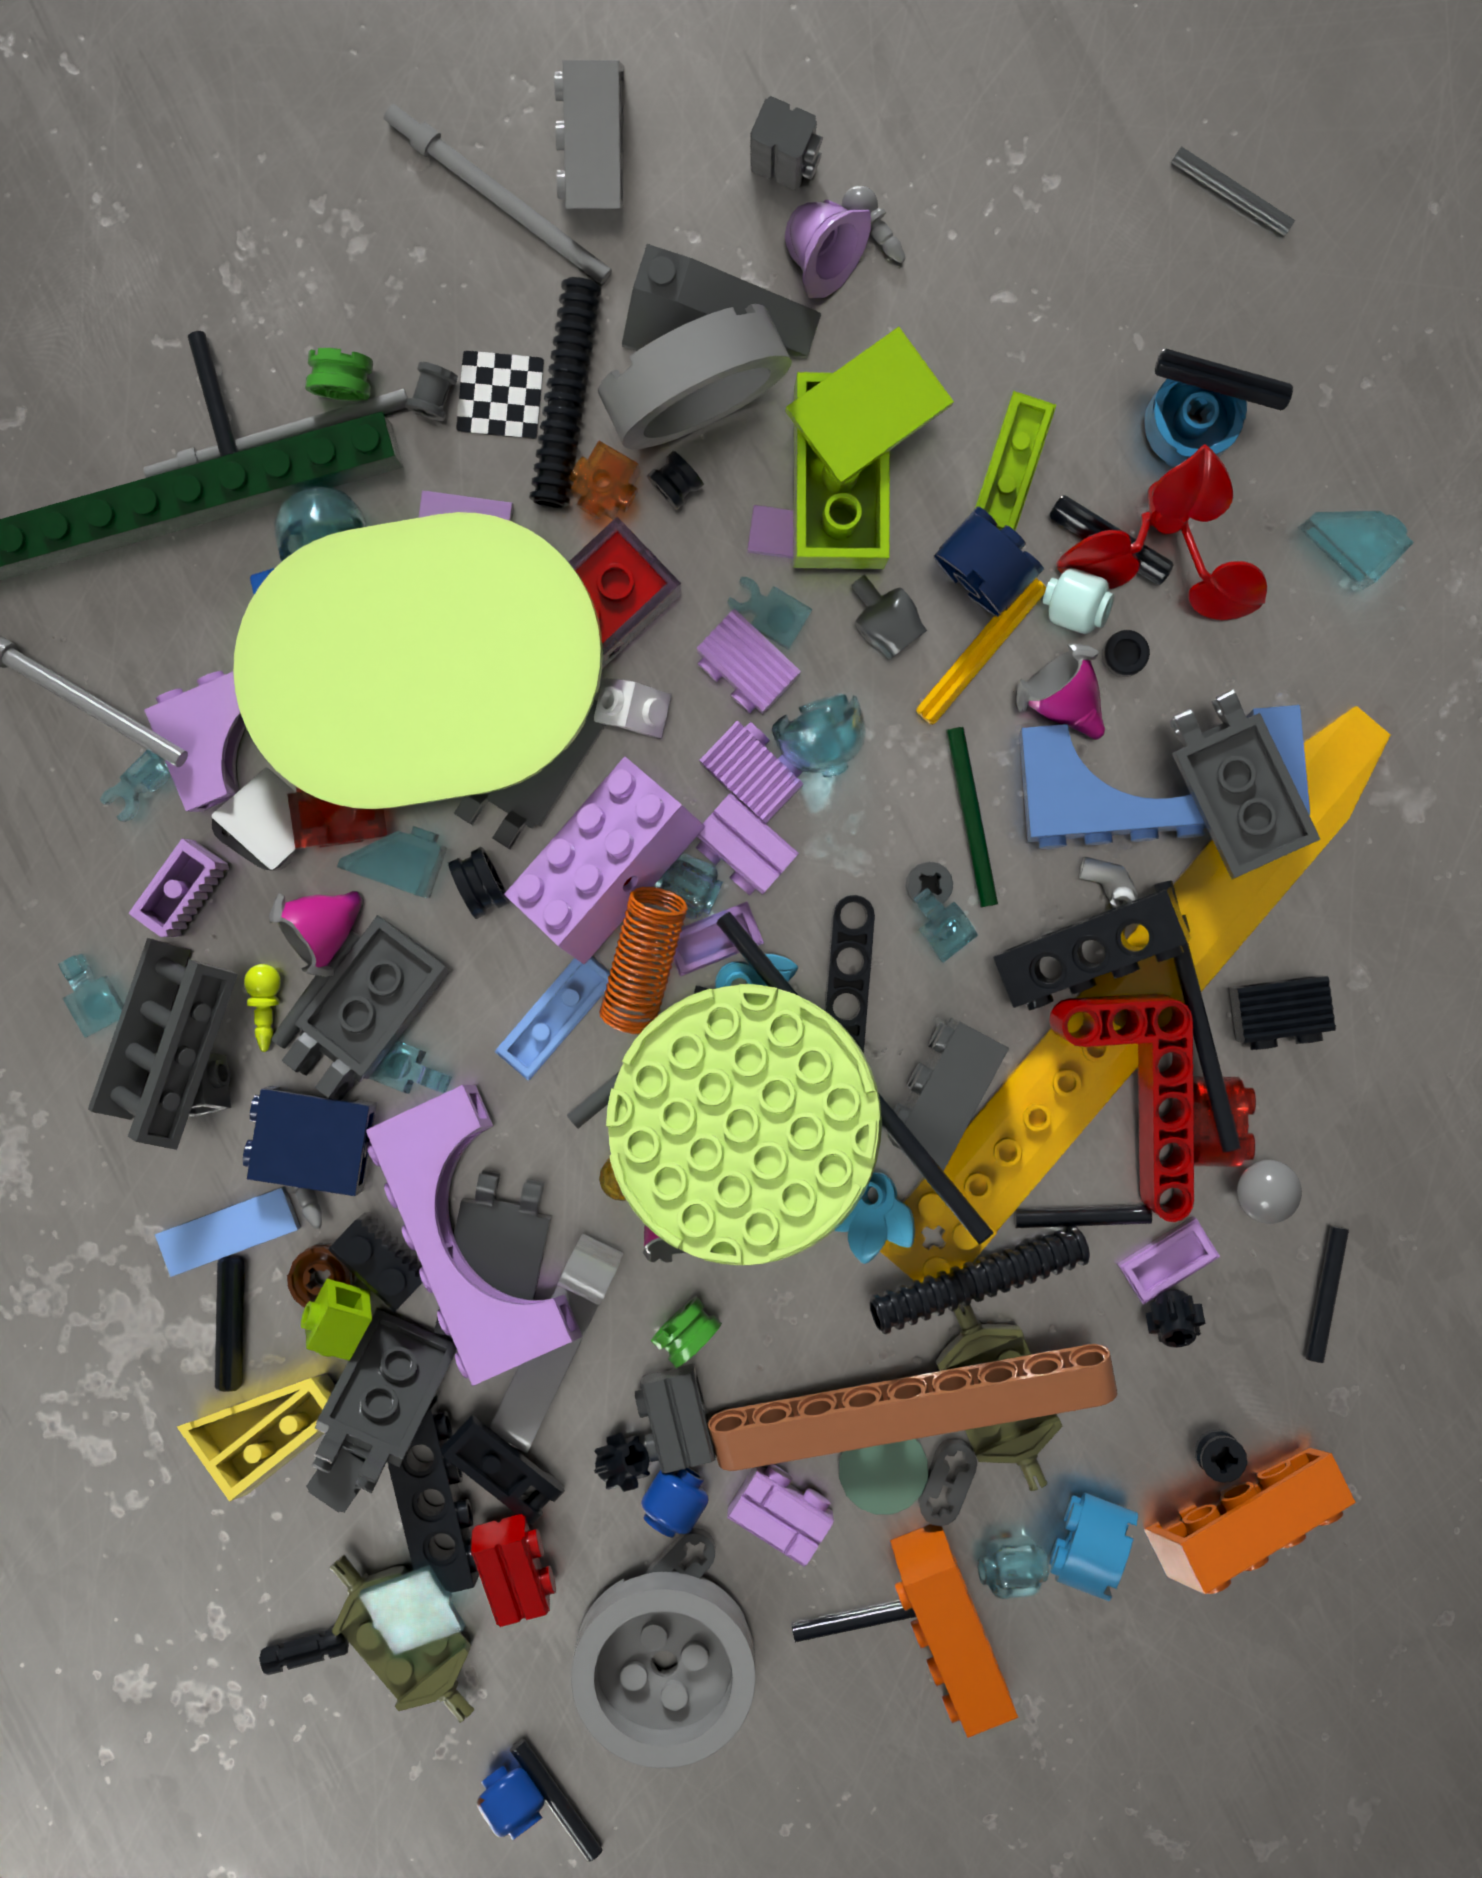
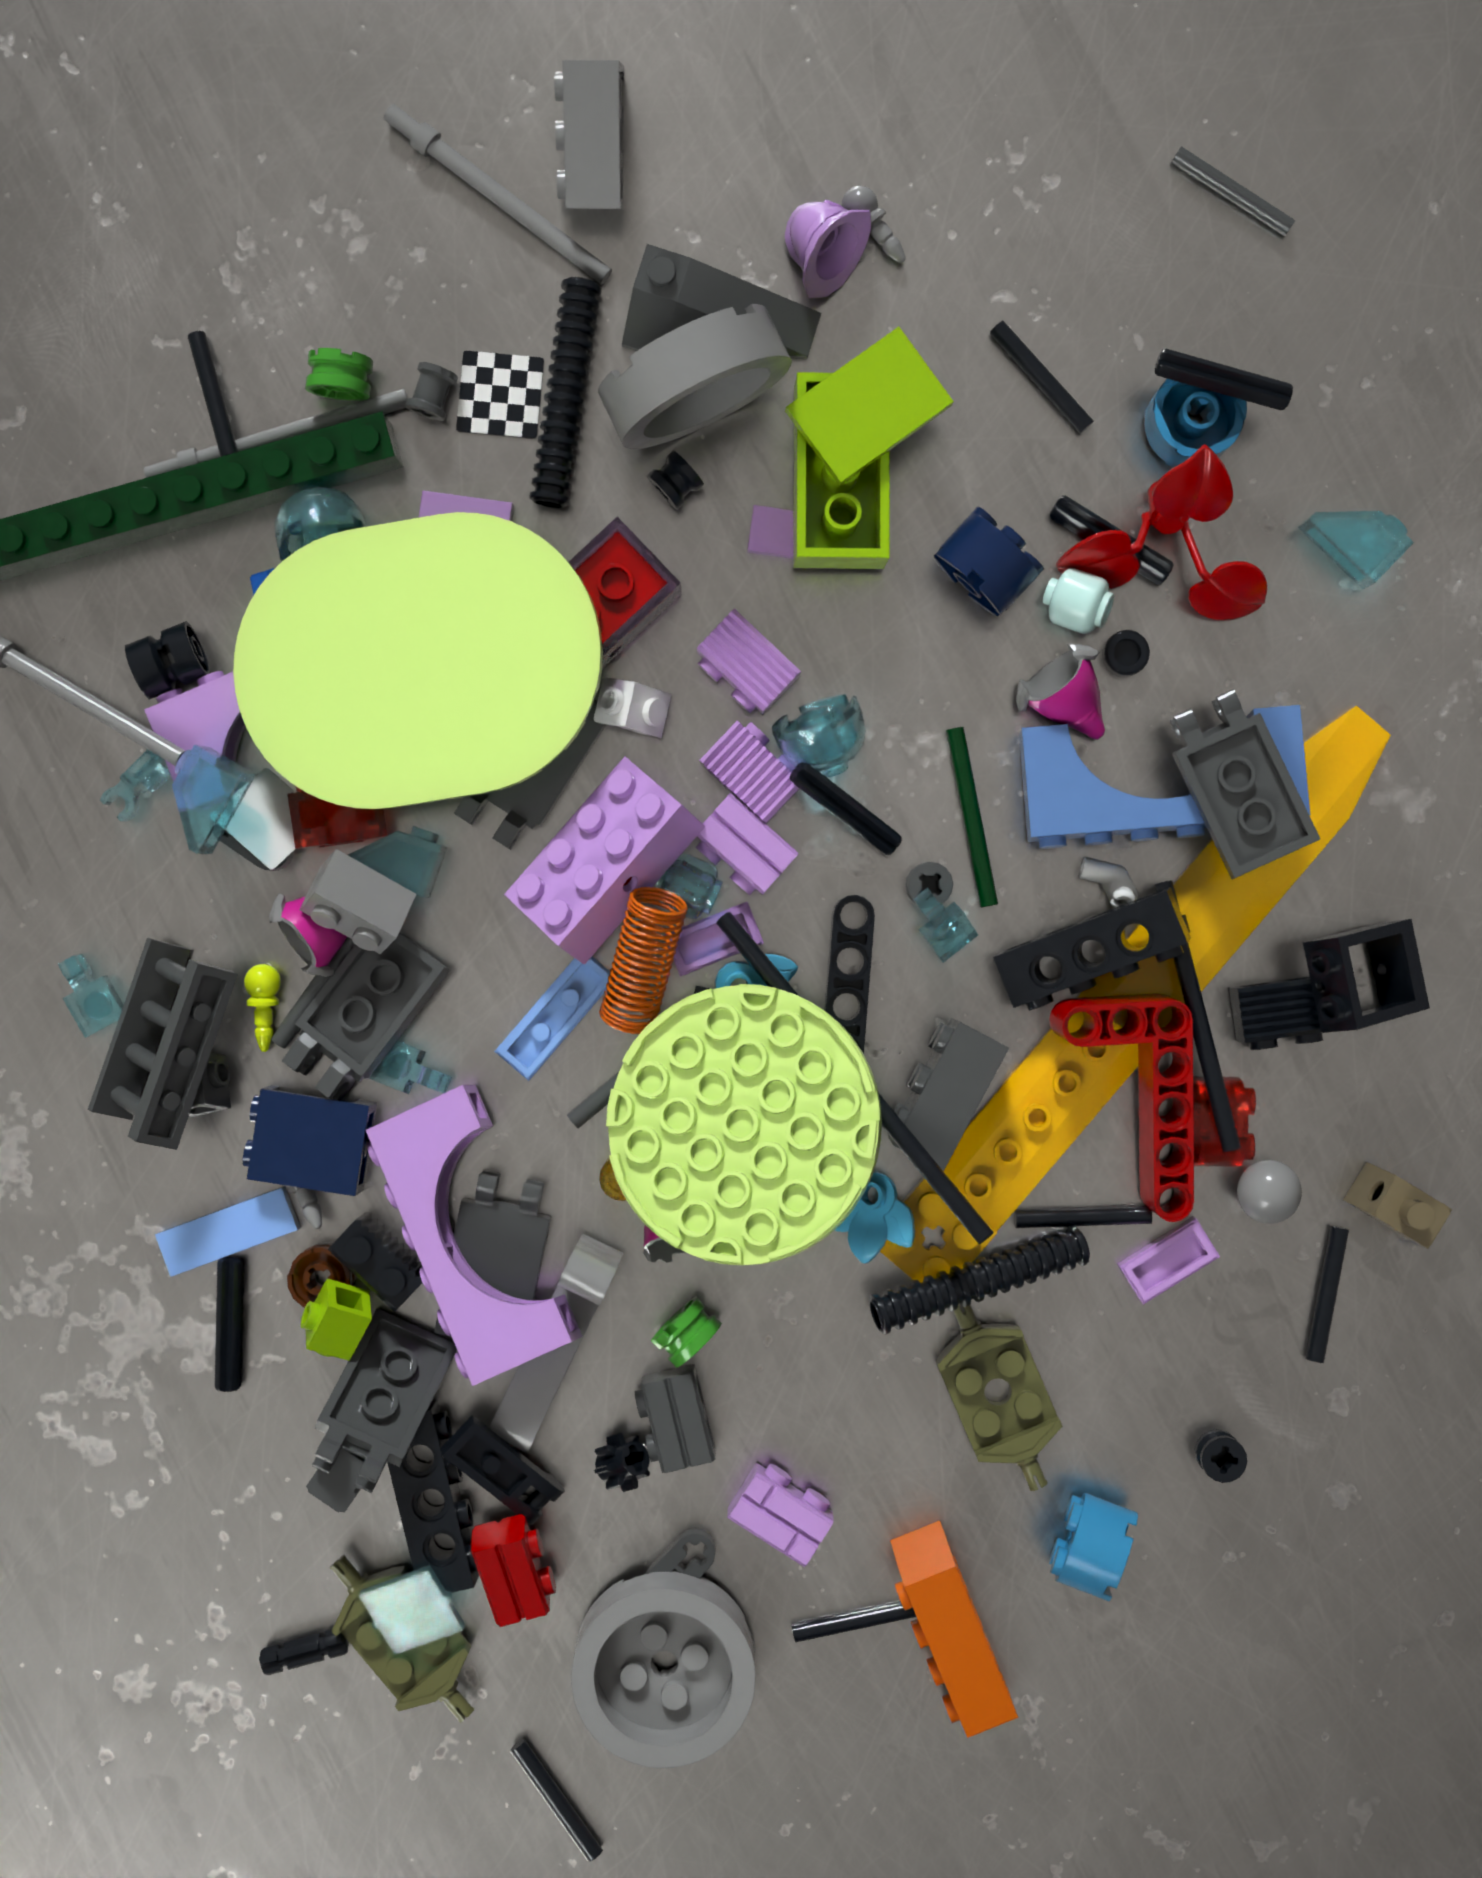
(153, 667): none -> black wheel
(179, 889): lavender brick -> none
(208, 795): none -> clear light blue slope
(258, 1436): light yellow wedge -> none
(357, 902): none -> light grey brick
(478, 882): black wheel -> none
(510, 1802): blue head -> none
(605, 466): clear orange brick -> none
(674, 1501): blue head -> none
(777, 615): clear light blue plate -> none
(784, 143): dark grey brick -> none
(845, 808): none -> black axle
(884, 1476): sand green tile -> none
(889, 619): dark grey piece -> none
(913, 1407): nougat beam -> none
(957, 1486): dark grey beam -> none
(978, 654): yellow axle -> none
(1013, 1567): clear light blue head -> none
(1015, 458): lime tile -> none
(1041, 376): none -> black bar
(1175, 1318): black gear -> none
(1251, 1521): orange wedge -> none
(1395, 972): none -> black window
(1399, 1206): none -> dark tan torso

